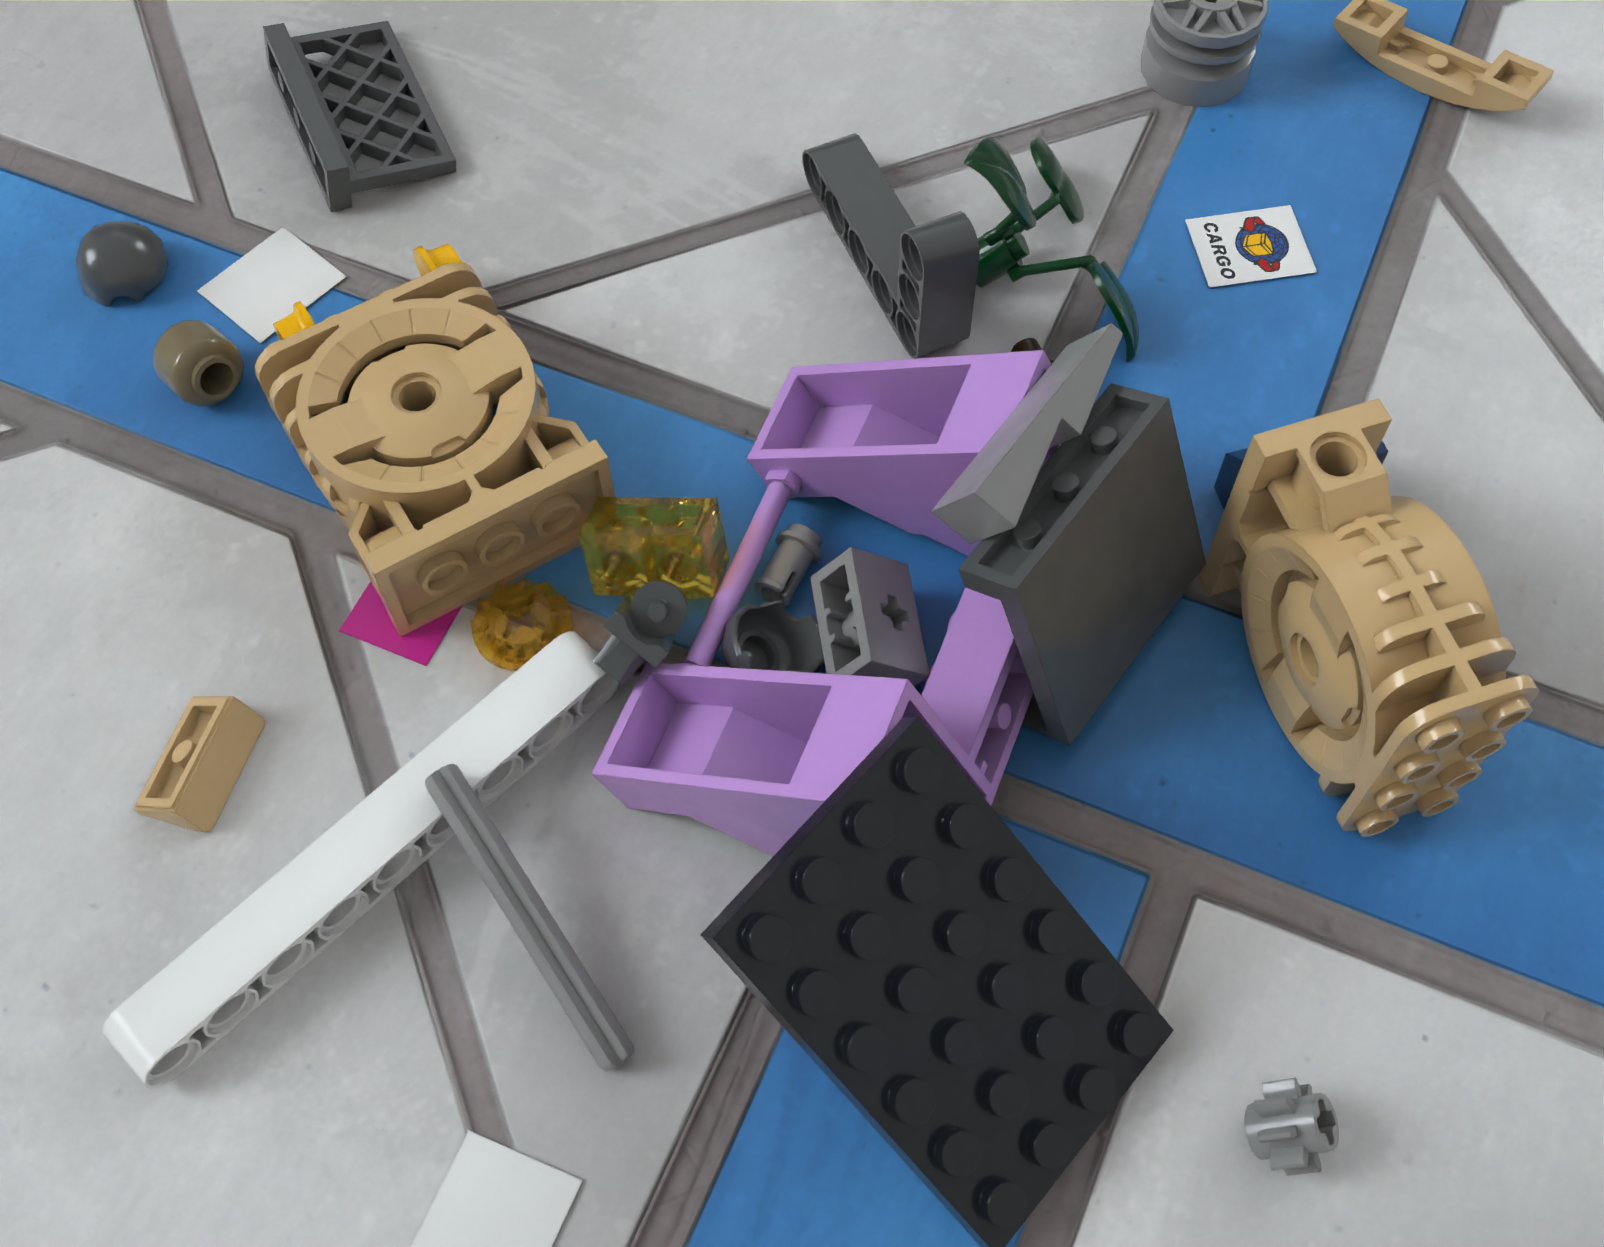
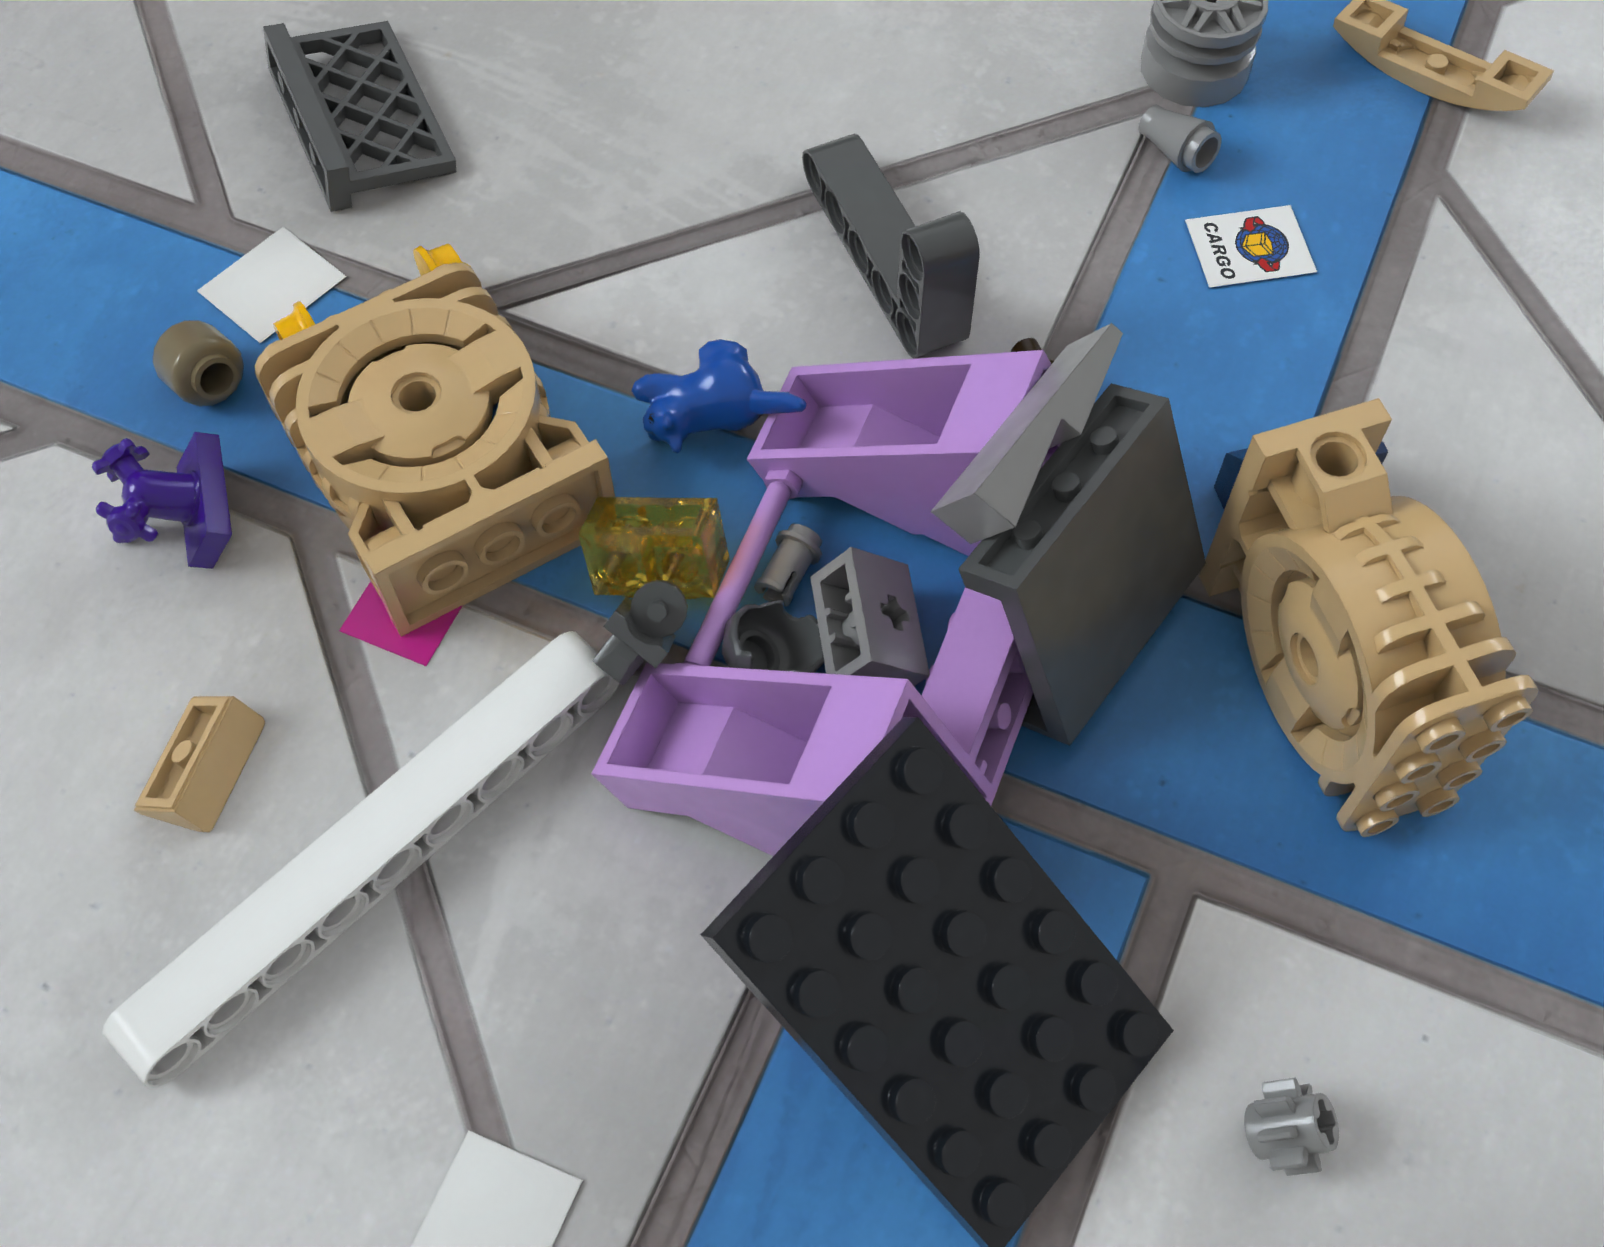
(120, 261): dark grey hair -> none
(190, 496): none -> dark purple piece
(493, 630): clear yellow gear -> none
(529, 917): light grey axle -> none
(718, 395): none -> blue animal
(1006, 247): dark green plant -> none
(1182, 138): none -> light grey cone

